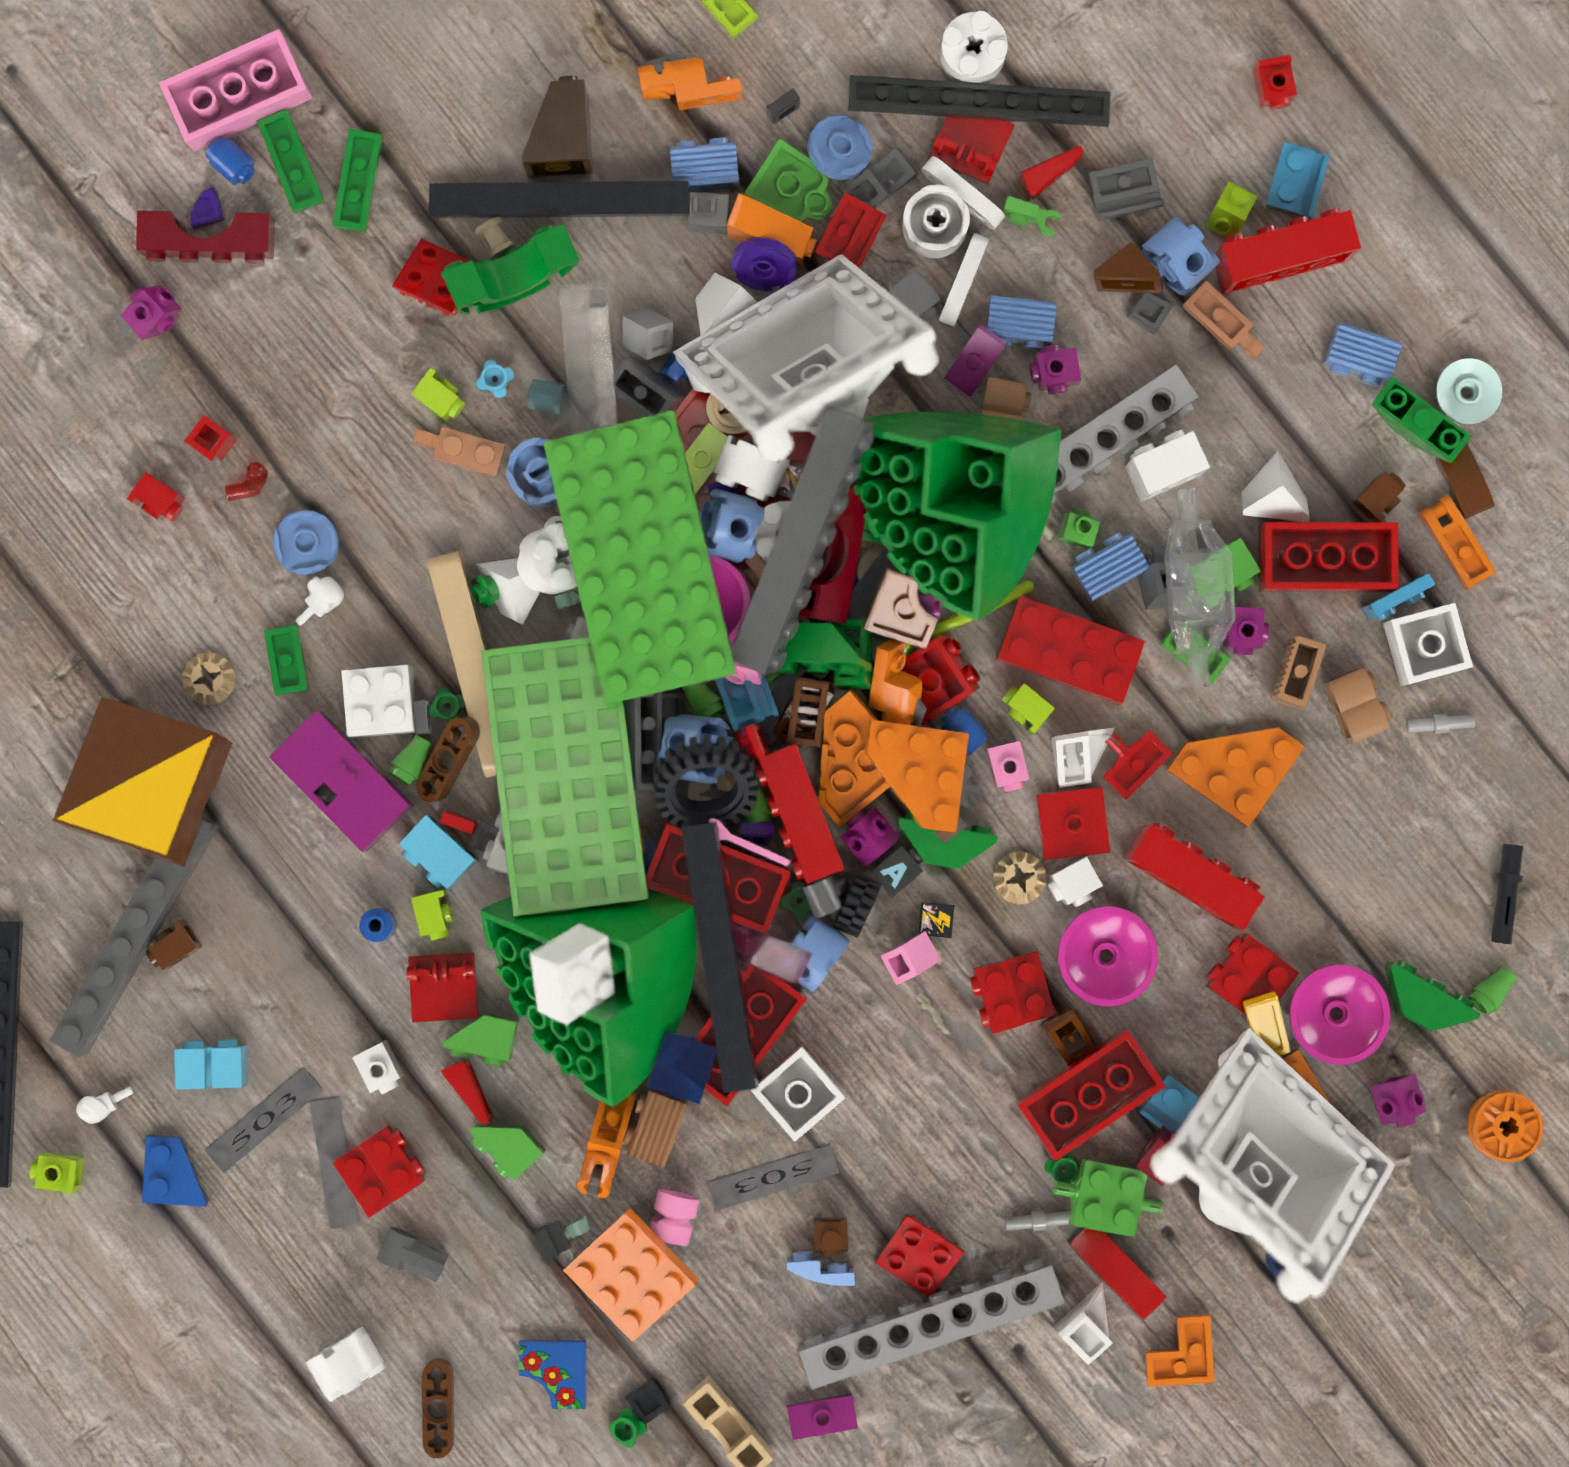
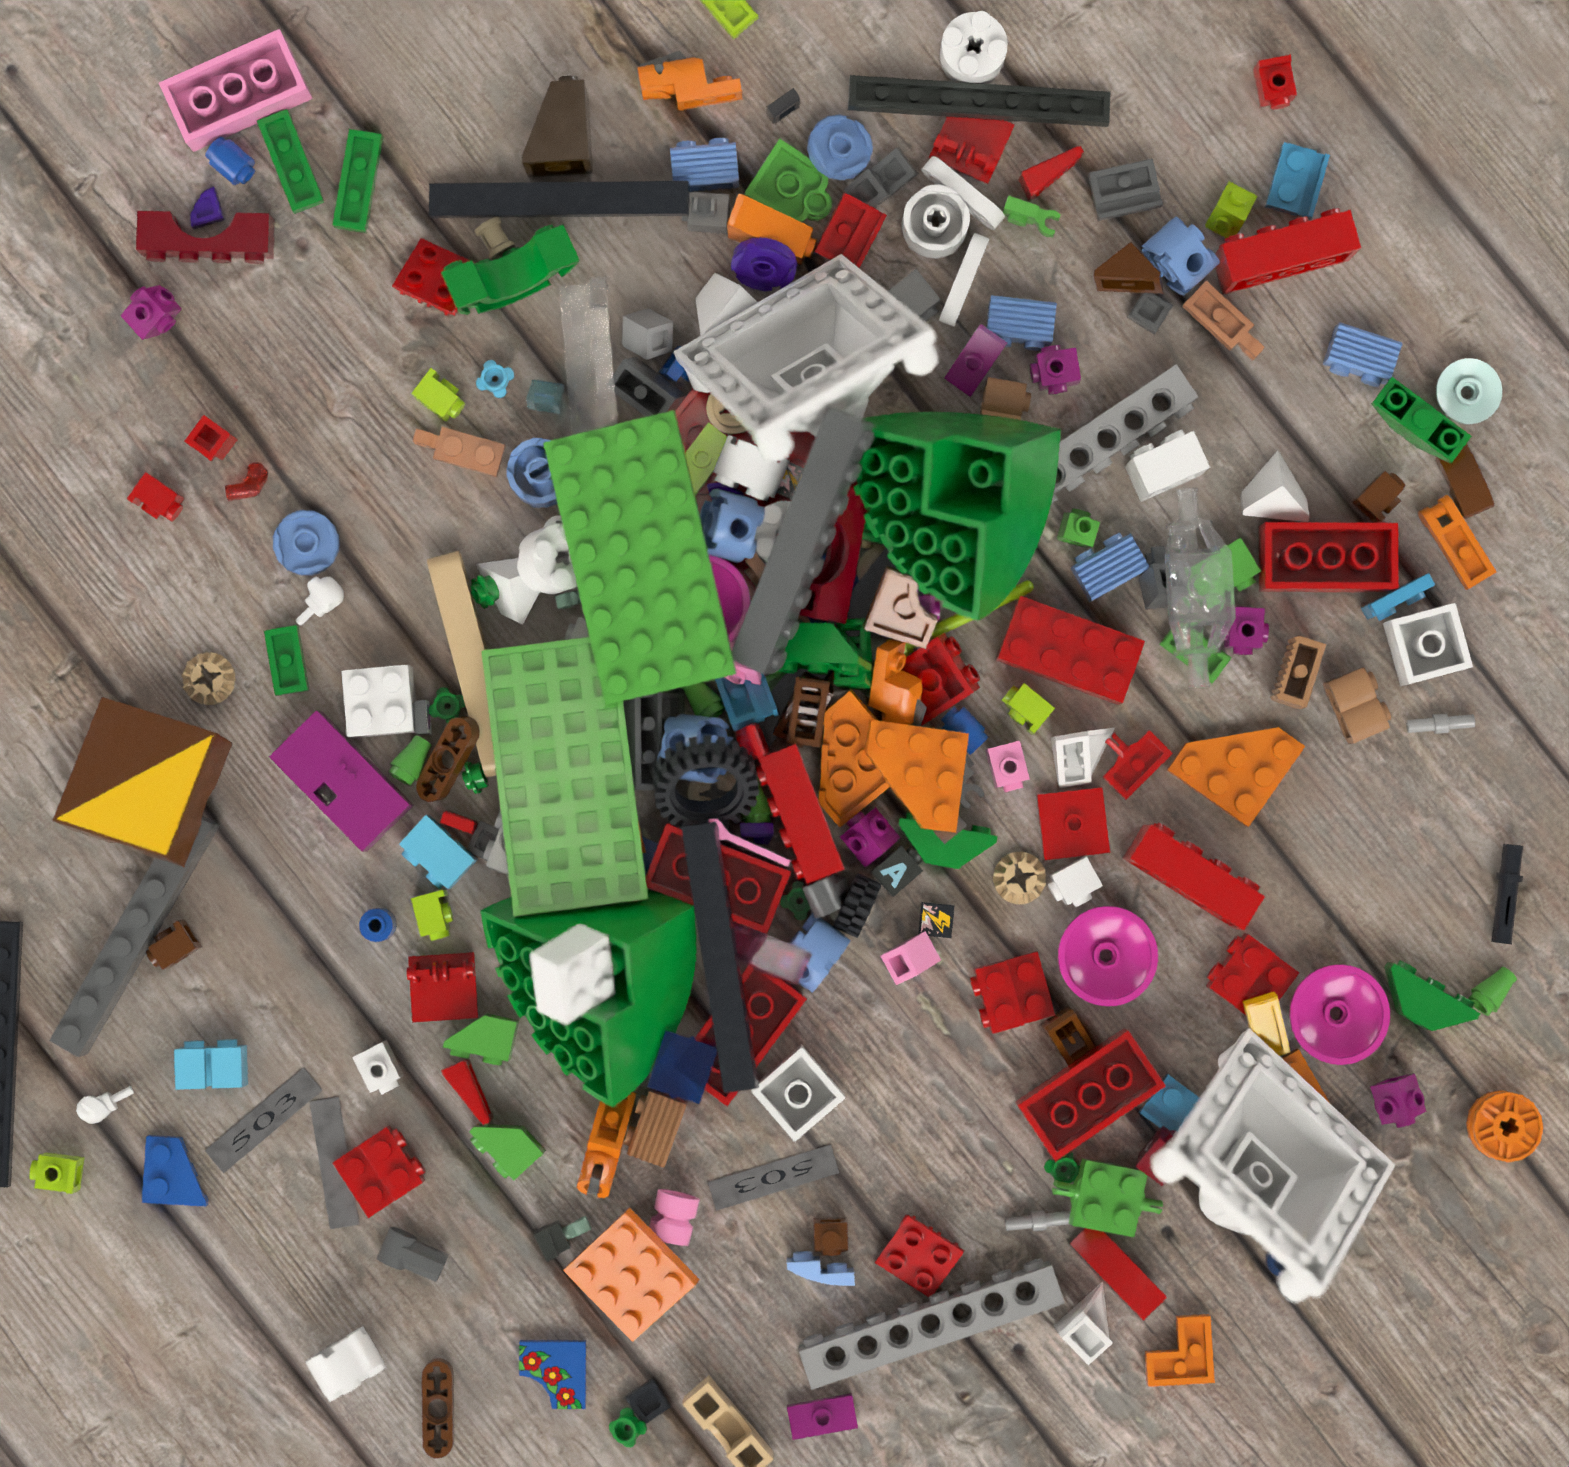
(474, 777): none -> green plate

